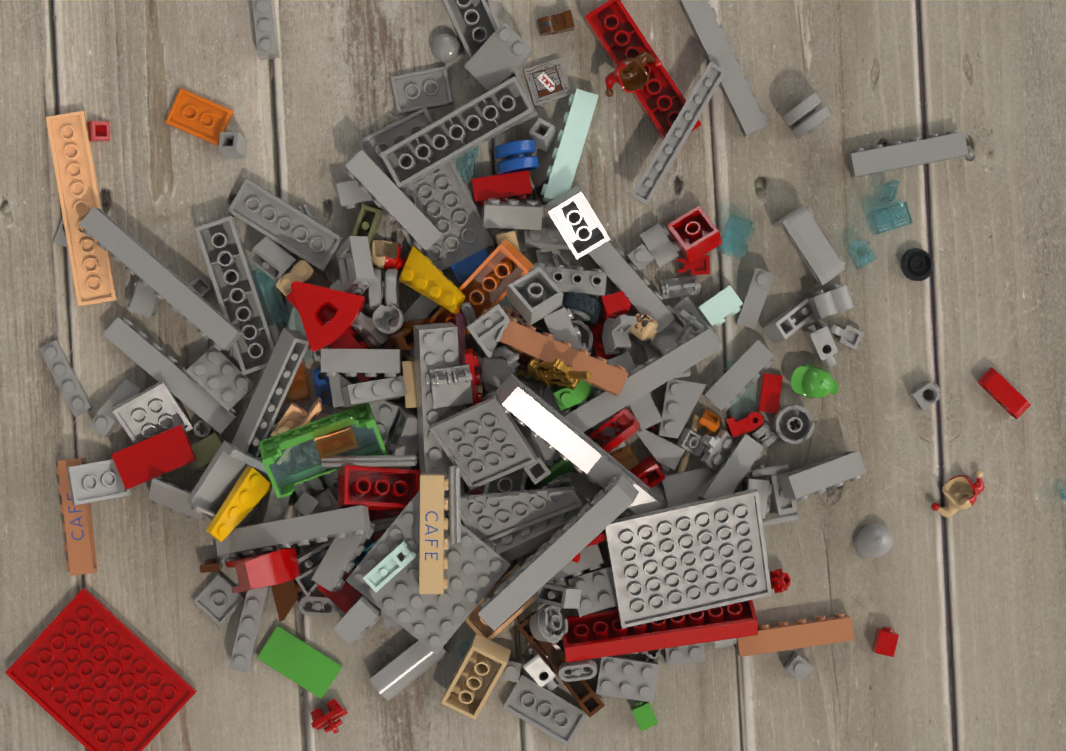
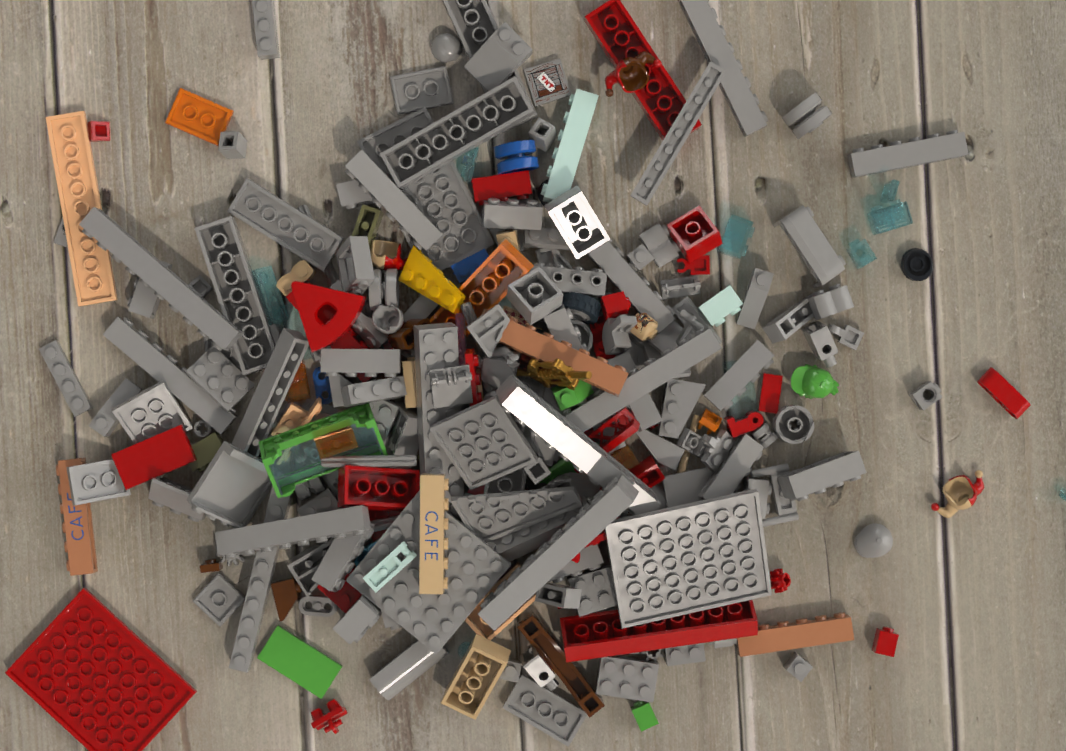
(241, 500): yellow wing -> none
(265, 569): red piece -> none
(271, 259): light grey brick -> none
(307, 504): light grey tile -> none
(454, 505): light grey axle -> none
(548, 624): light grey cone -> none
(556, 23): reddish brown leg -> none
(578, 670): light grey plate -> none

